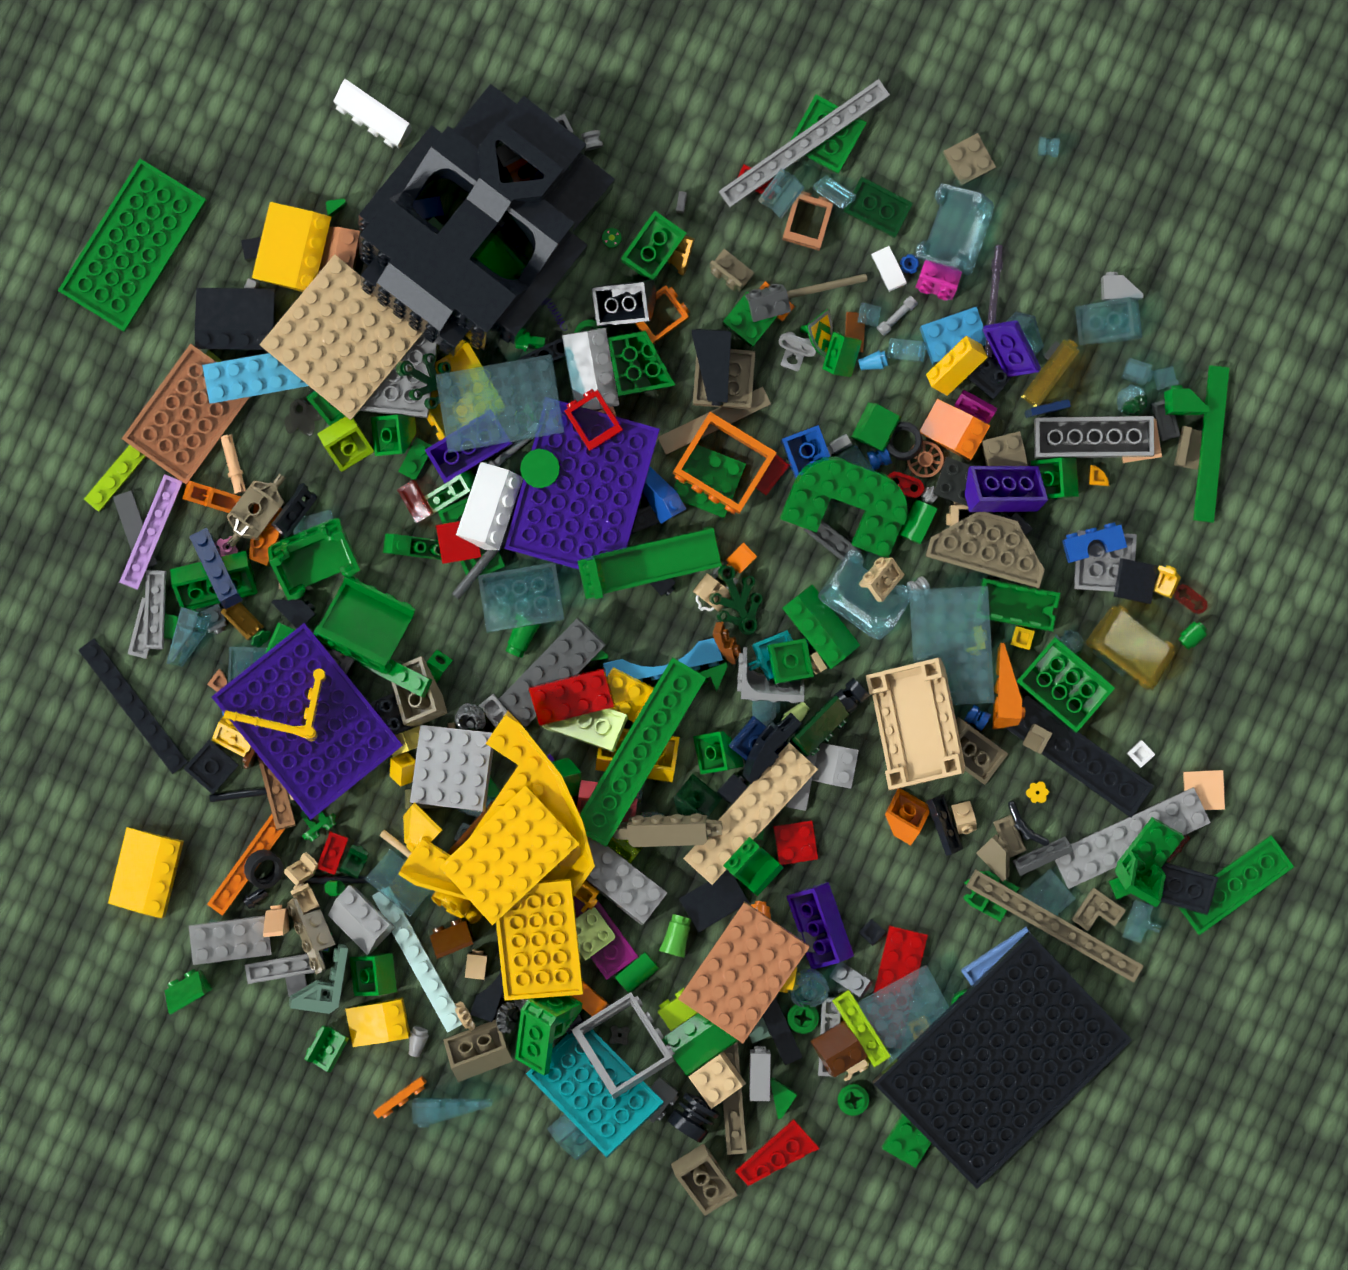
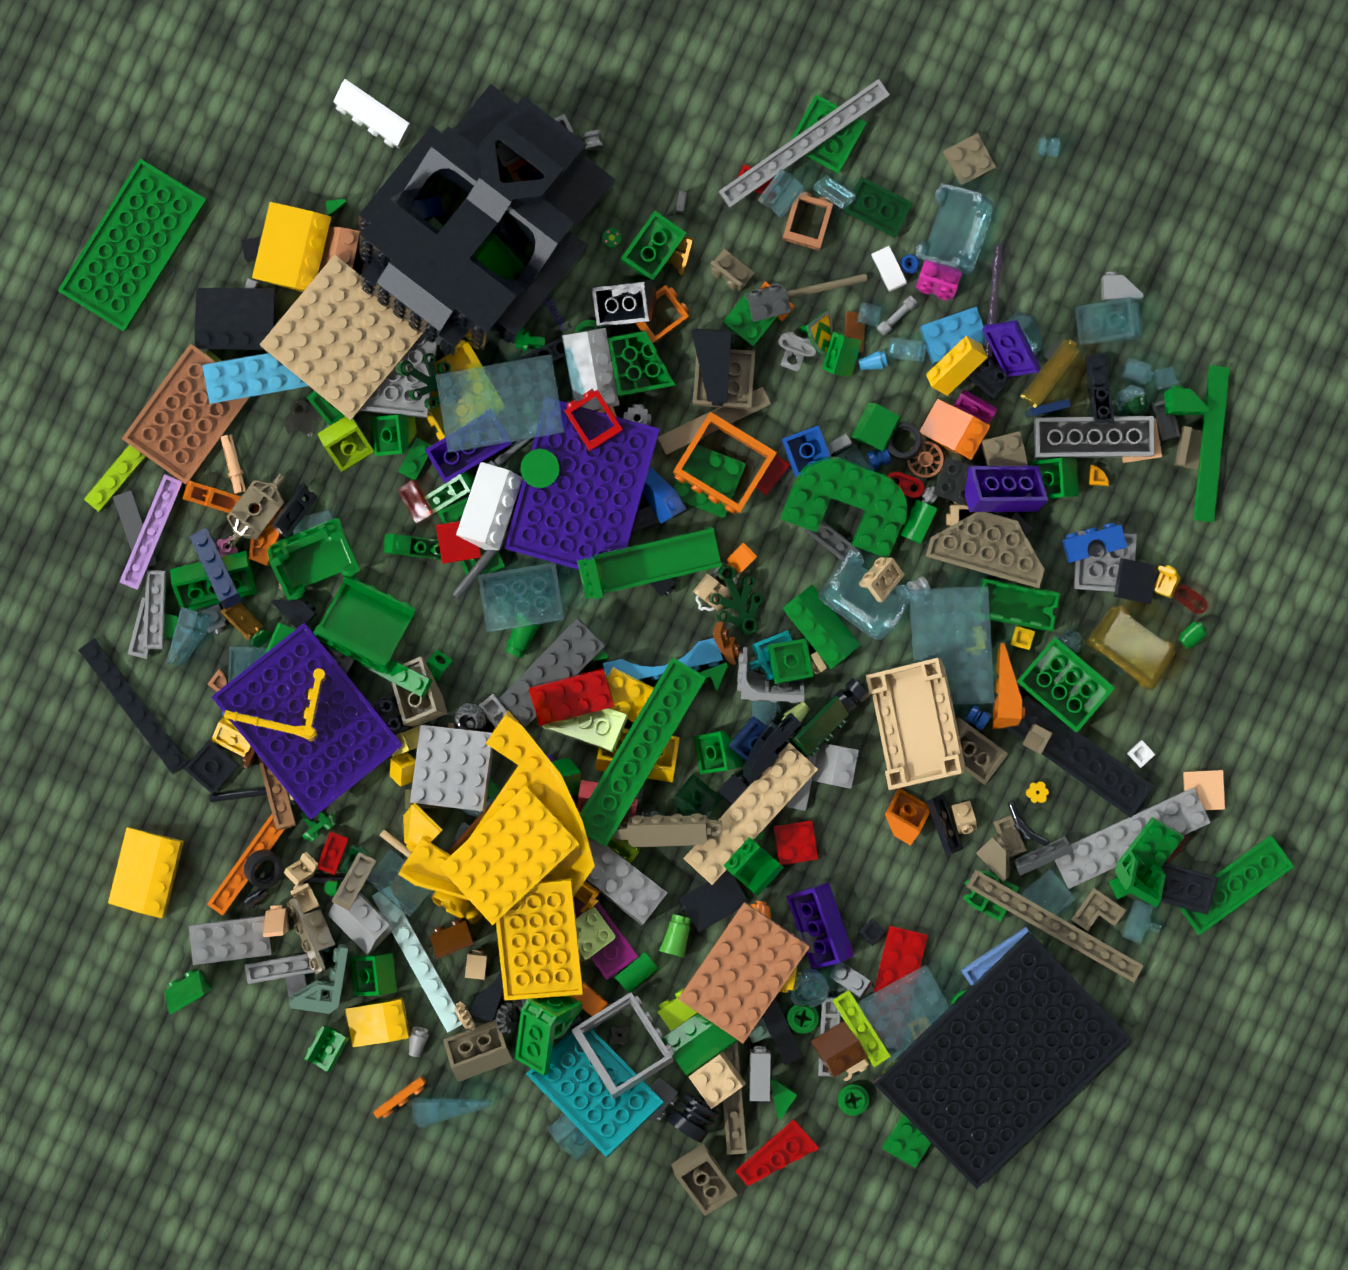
(354, 881): none -> dark tan plate
(638, 410): none -> light grey brick
(1099, 389): none -> black slope

